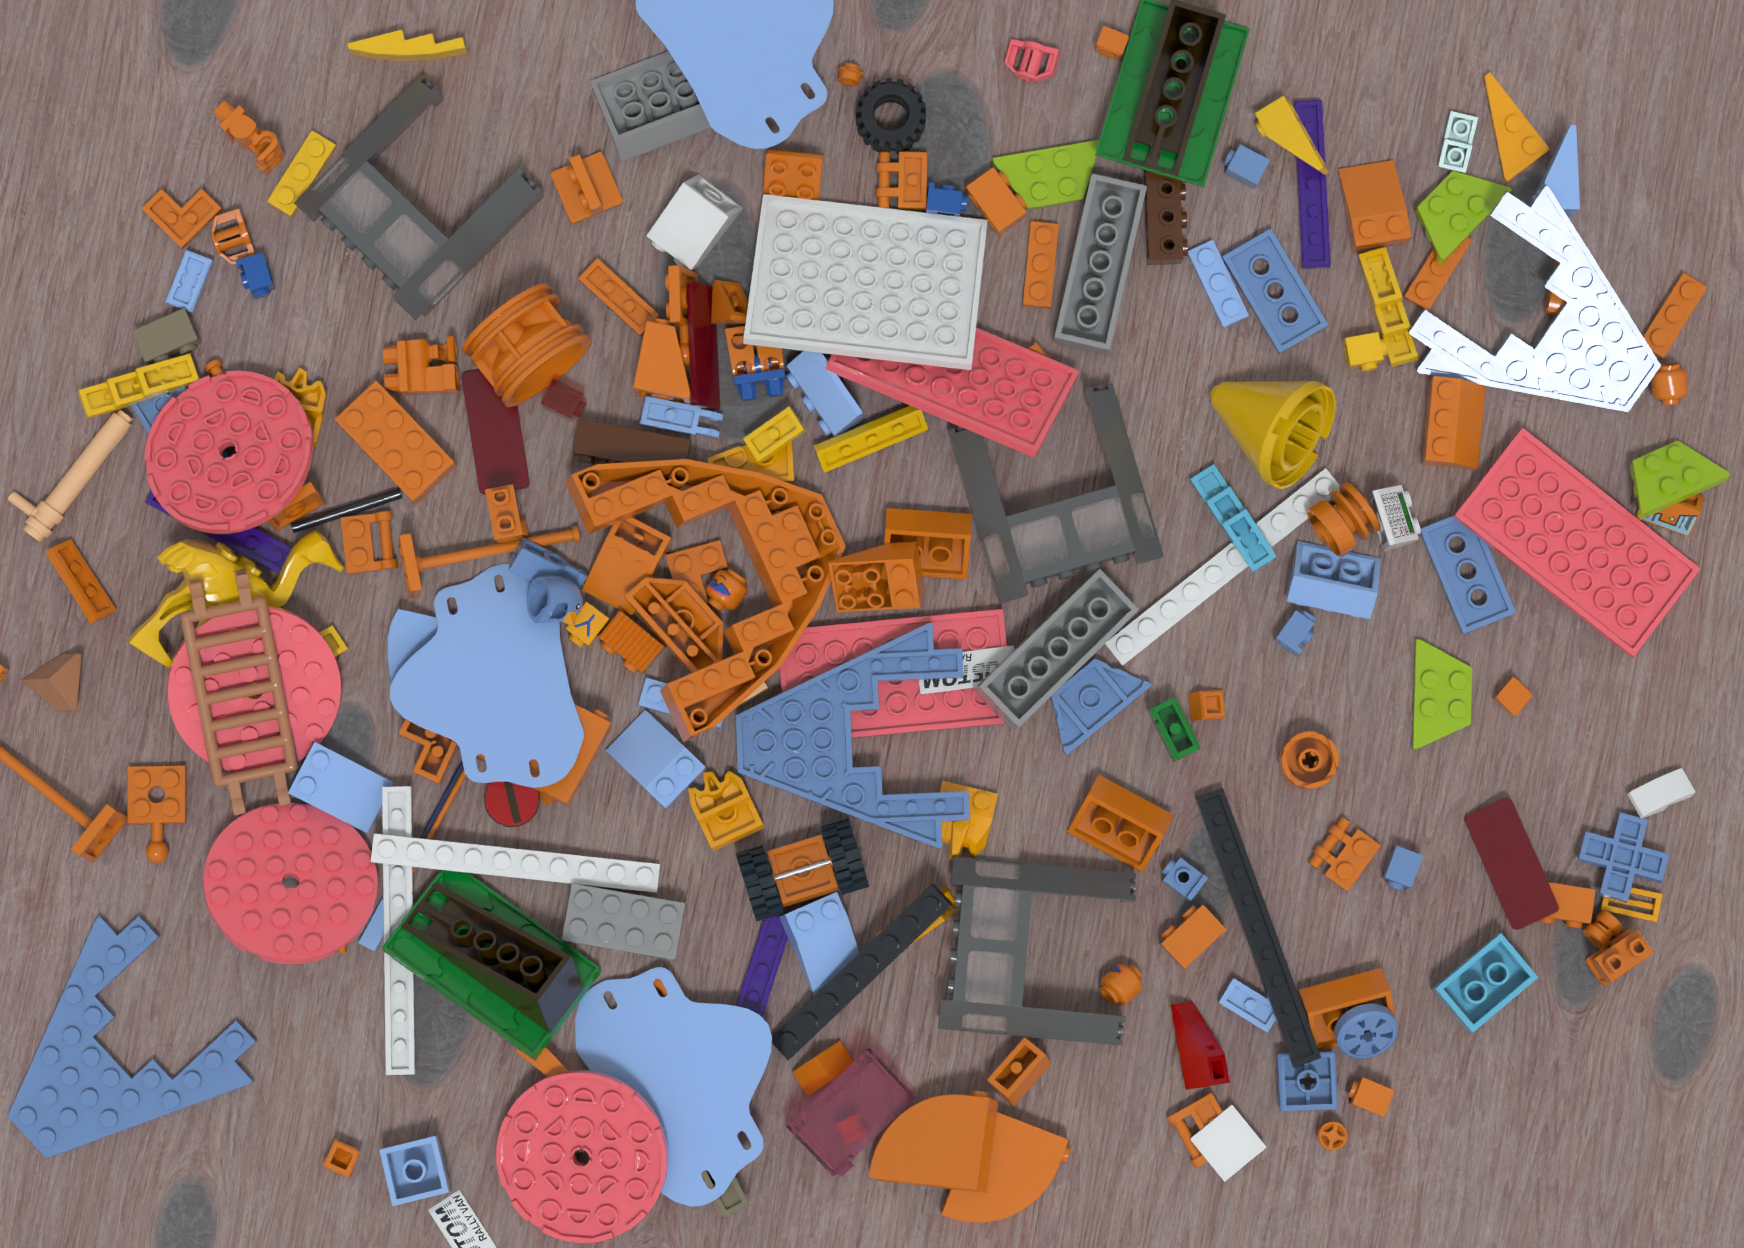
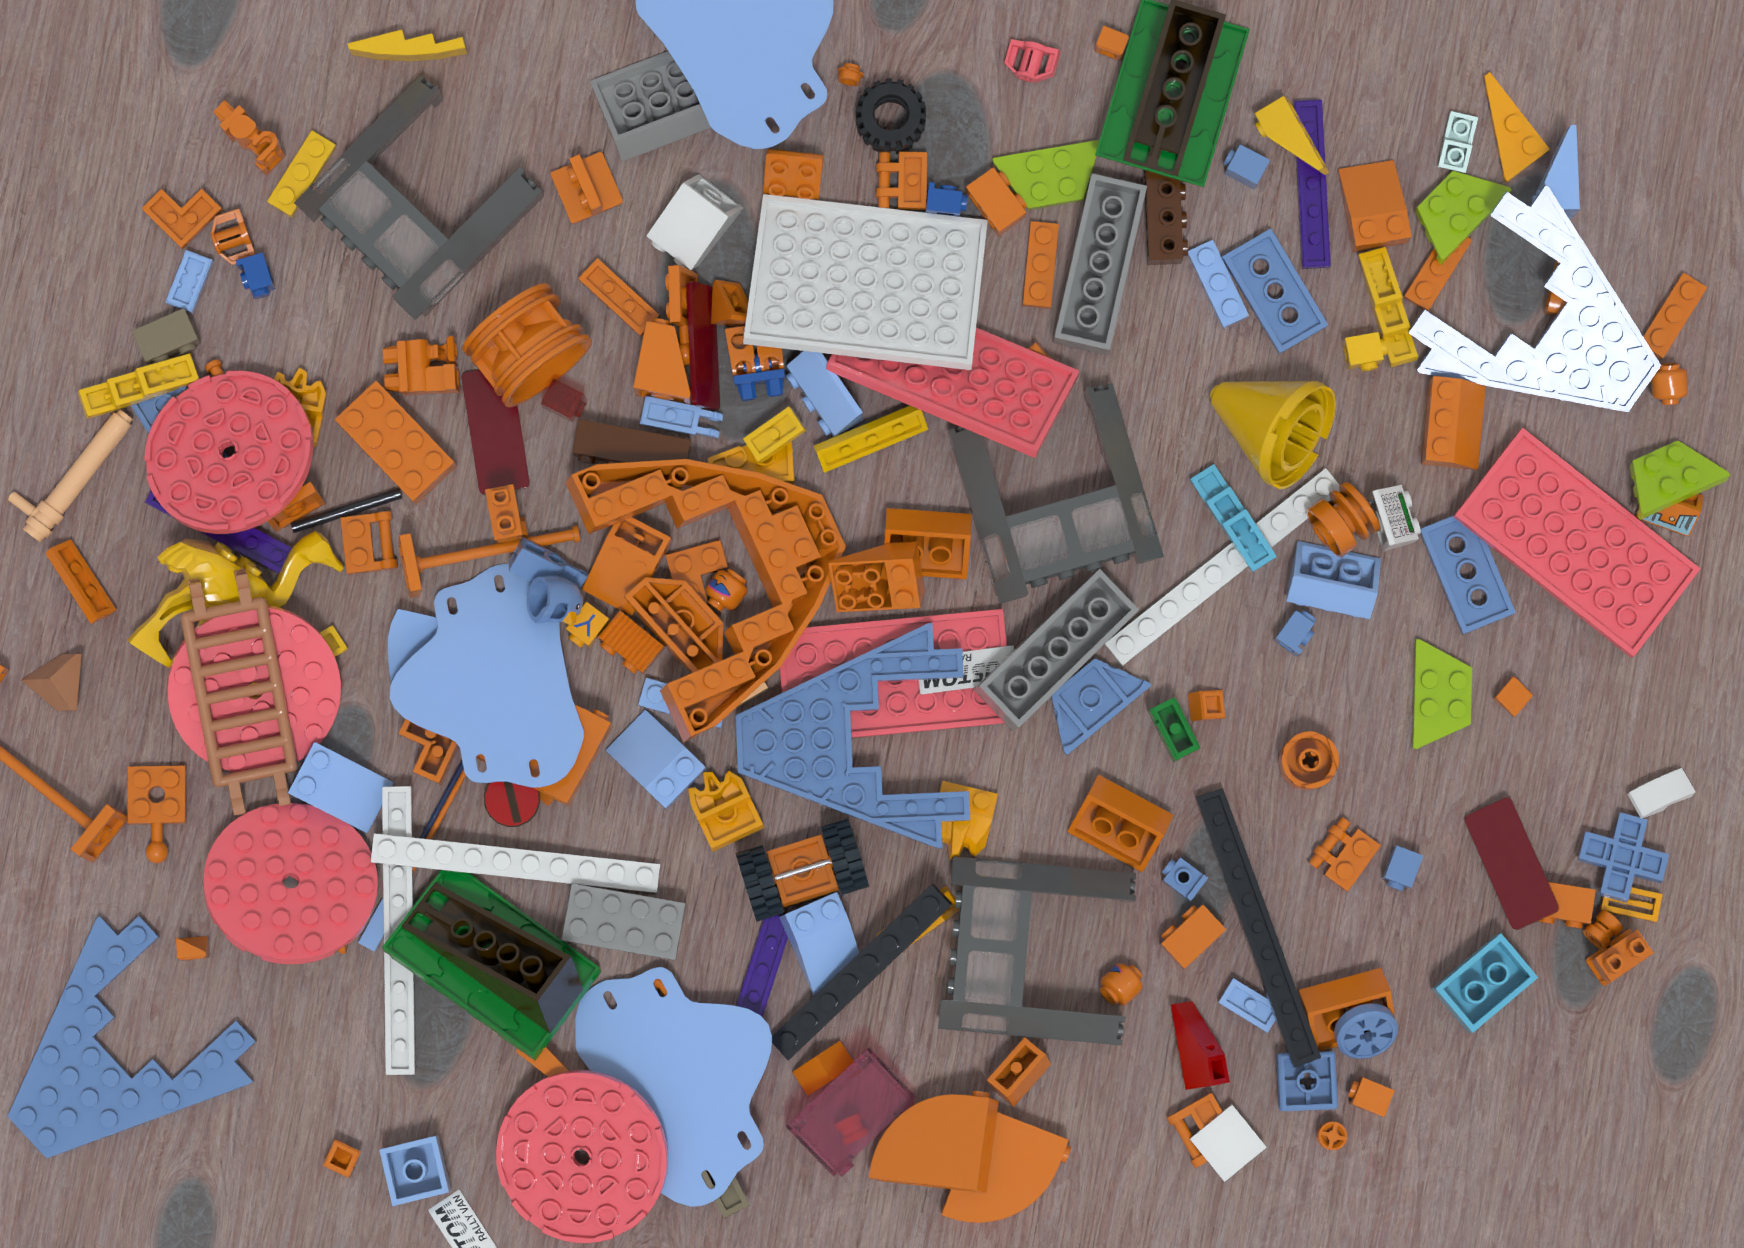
(192, 948): none -> orange slope

